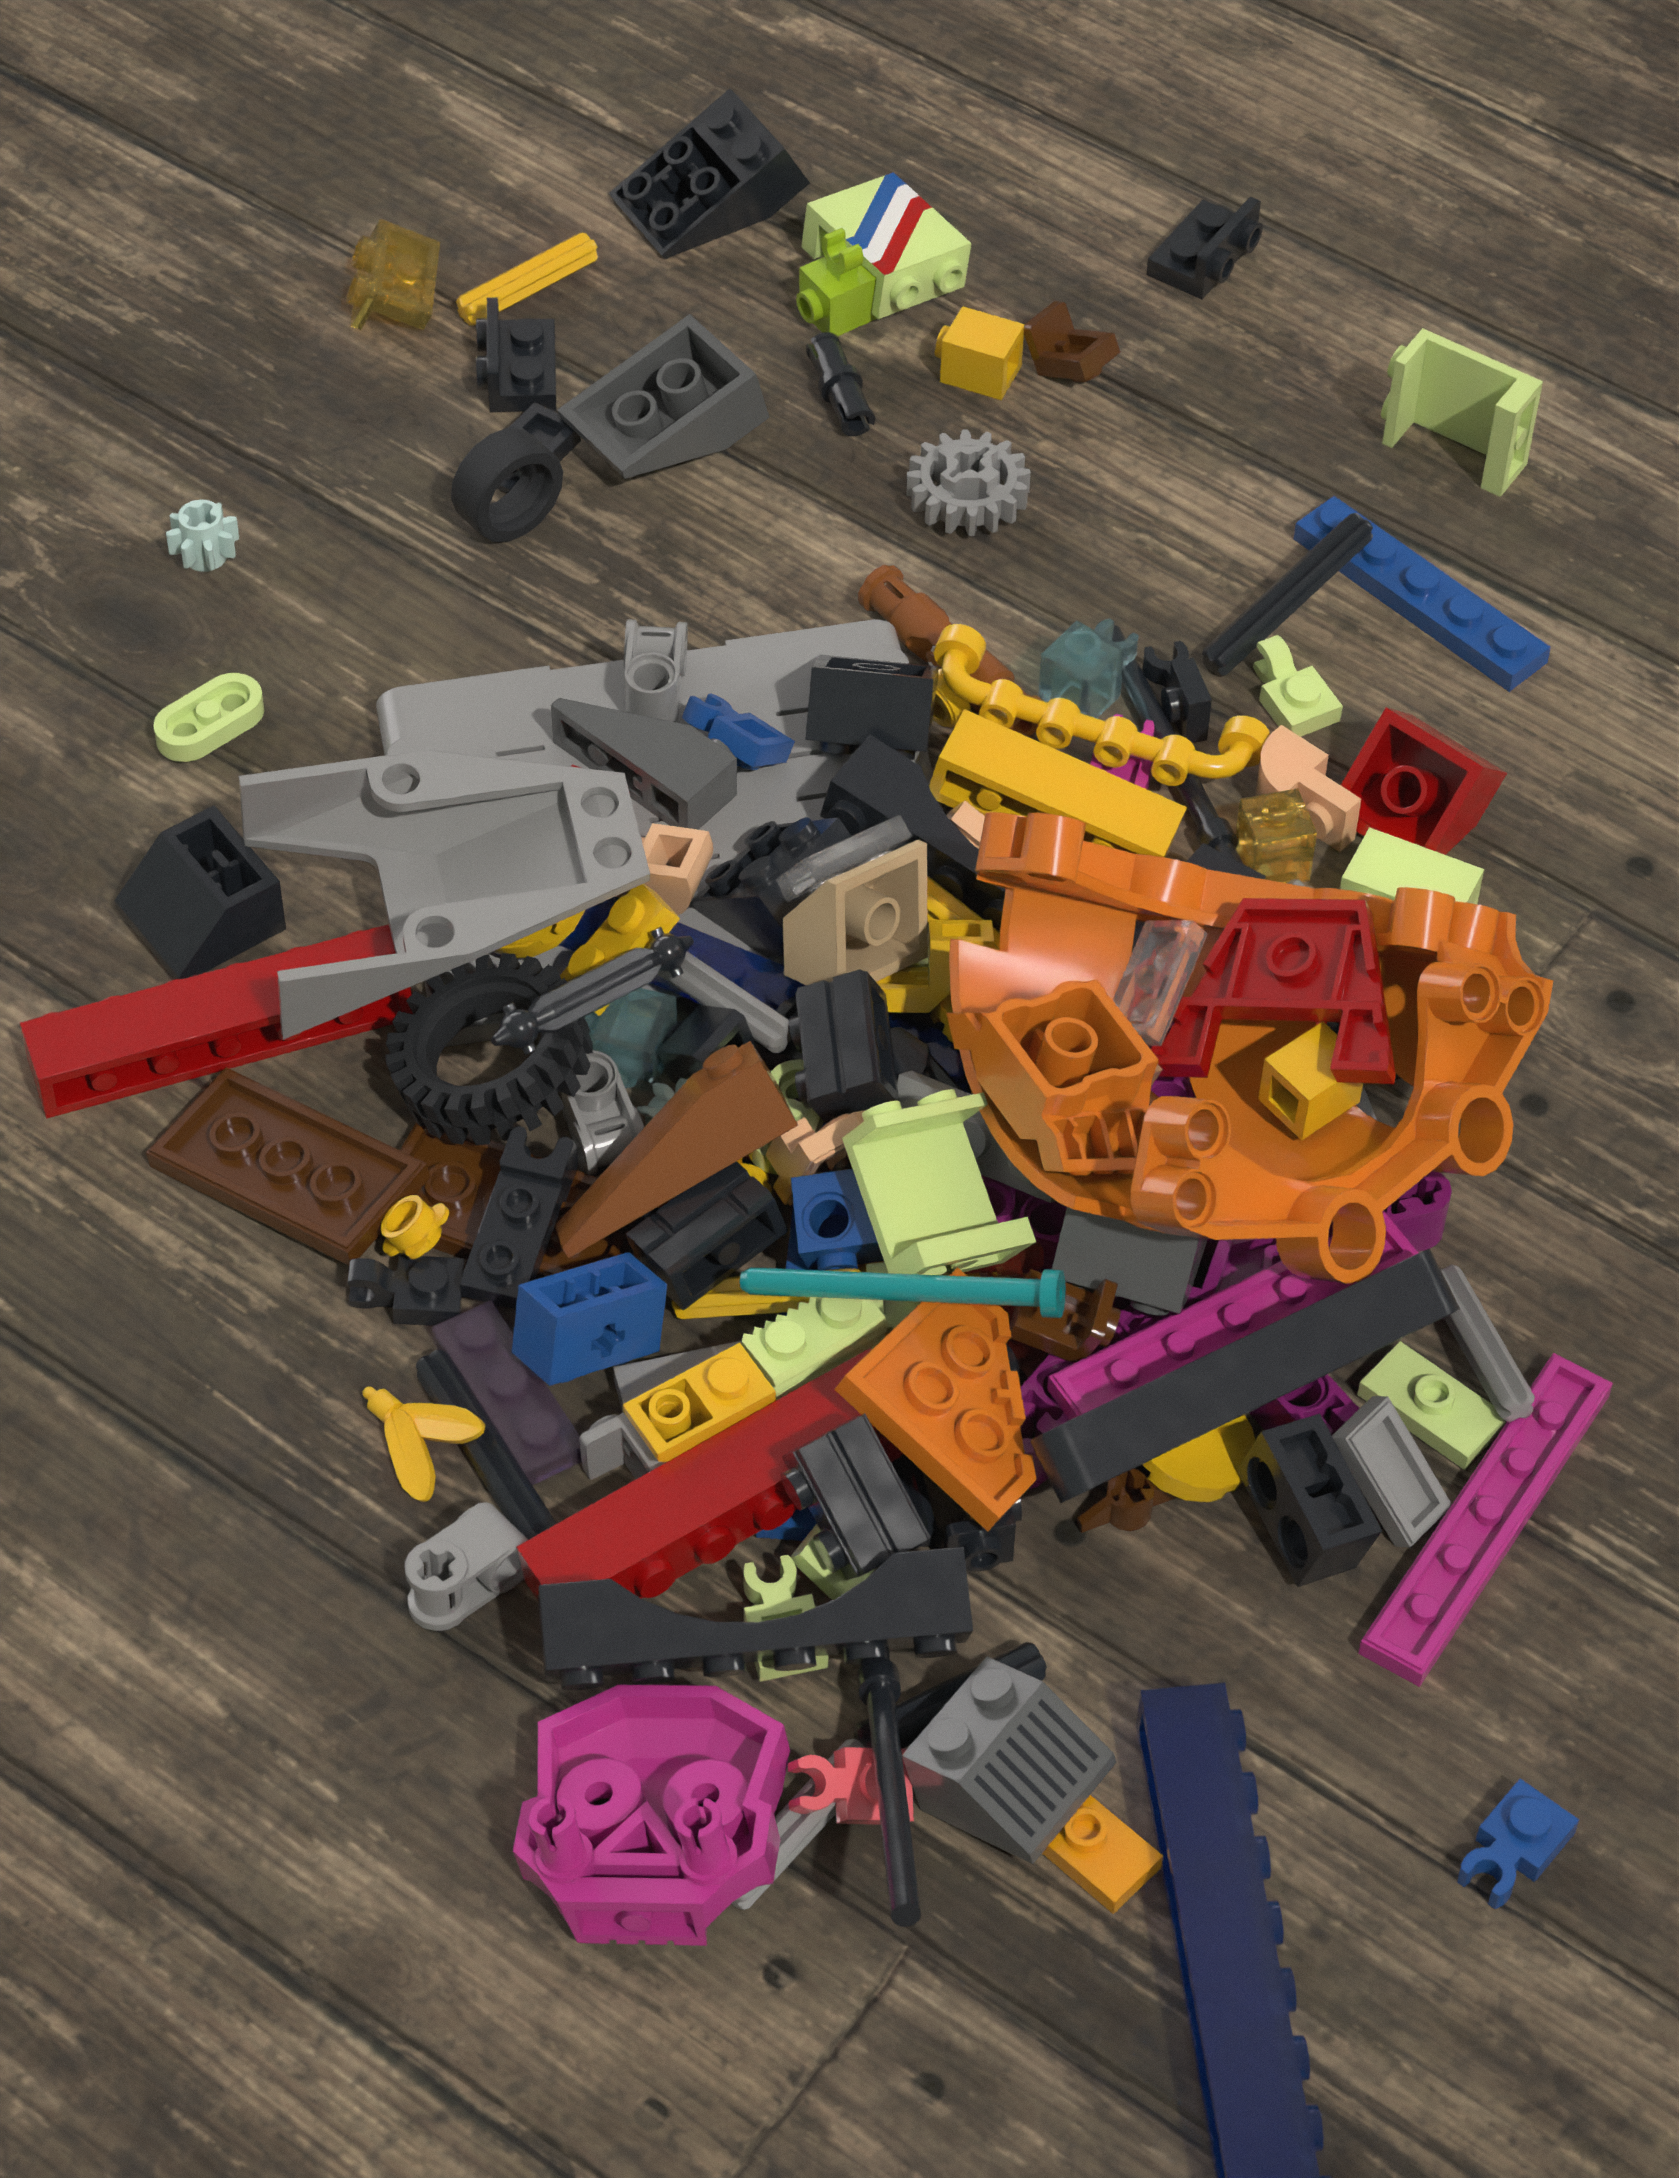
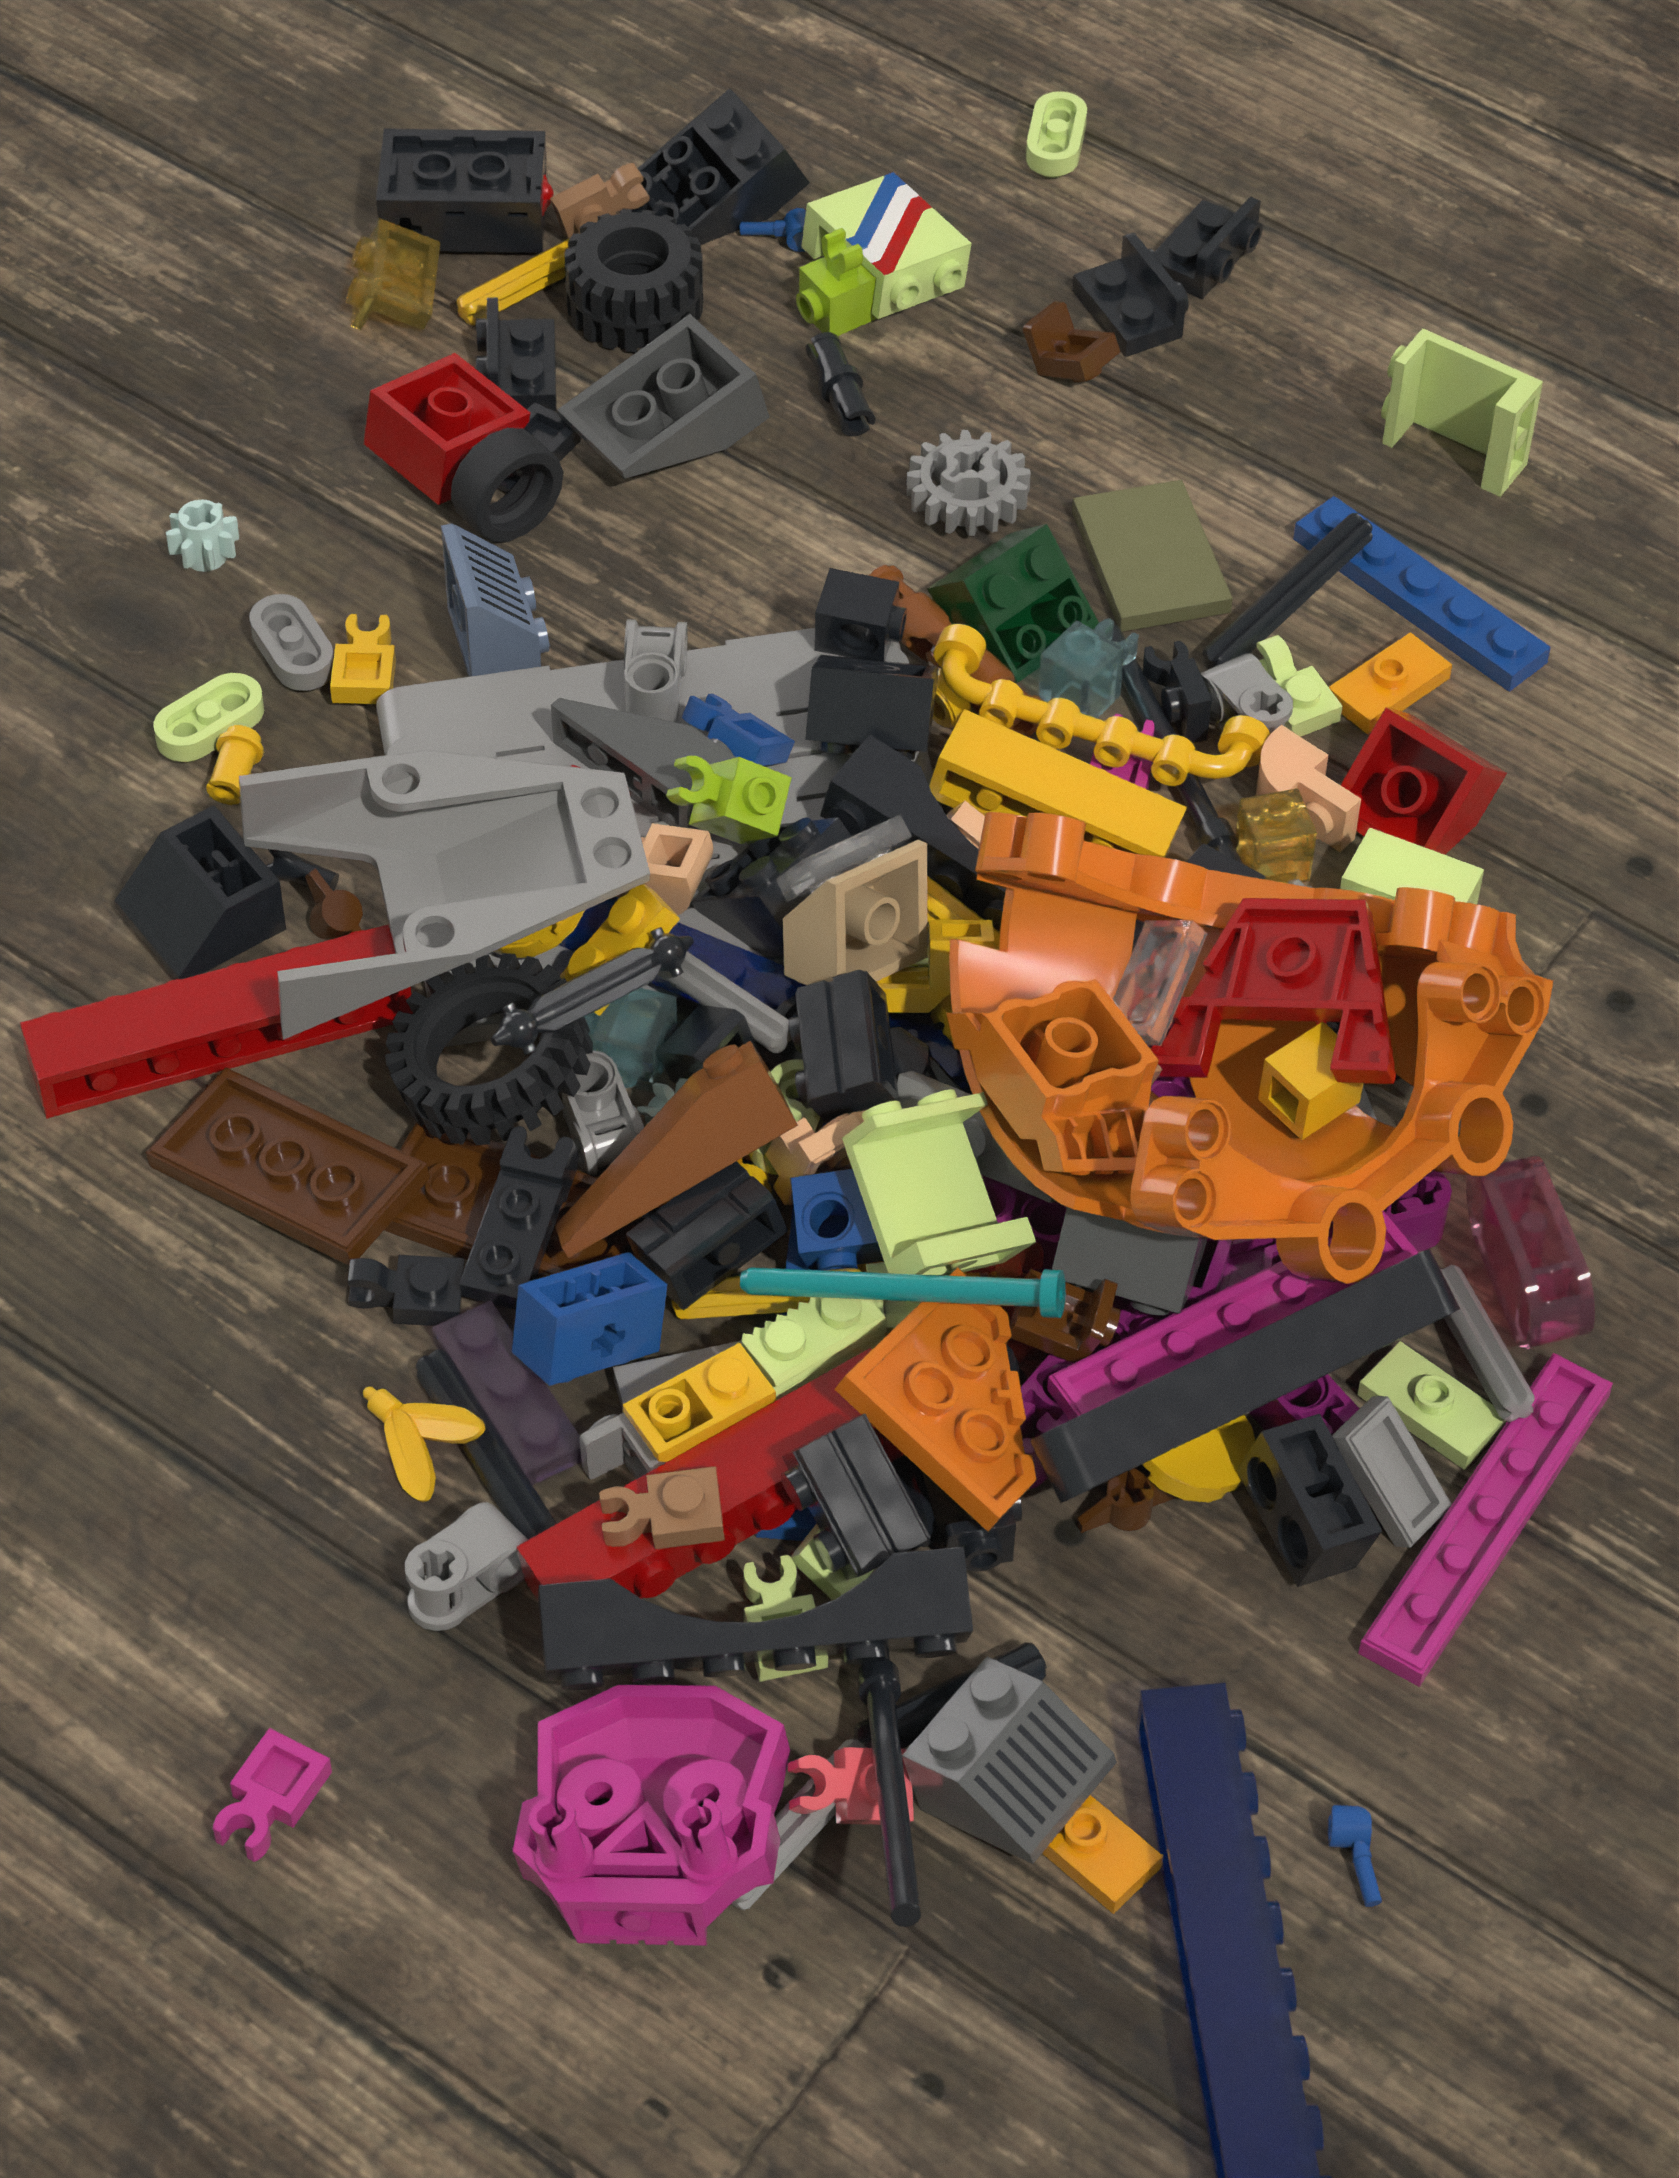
(238, 752): none -> yellow pin
(271, 1784): none -> dark pink plate
(292, 642): none -> light grey plate
(295, 868): none -> black bar
(335, 911): none -> reddish brown piece
(364, 665): none -> yellow plate
(412, 1227): yellow plate -> none
(433, 420): none -> red slope
(467, 187): none -> black piece
(490, 606): none -> sand blue slope
(594, 198): none -> medium nougat plate
(632, 278): none -> black tyre
(677, 1510): none -> medium nougat plate
(733, 797): none -> lime brick
(791, 227): none -> blue hand
(858, 616): none -> black brick
(980, 352): yellow brick -> none
(1016, 597): none -> dark green slope
(1056, 134): none -> yellowish green plate
(1134, 298): none -> black bracket
(1151, 555): none -> olive tile
(1246, 689): none -> light grey piece
(1352, 1829): none -> blue hand
(1390, 680): none -> light orange plate
(1518, 1835): blue plate -> none
(1531, 1253): none -> clear pink brick

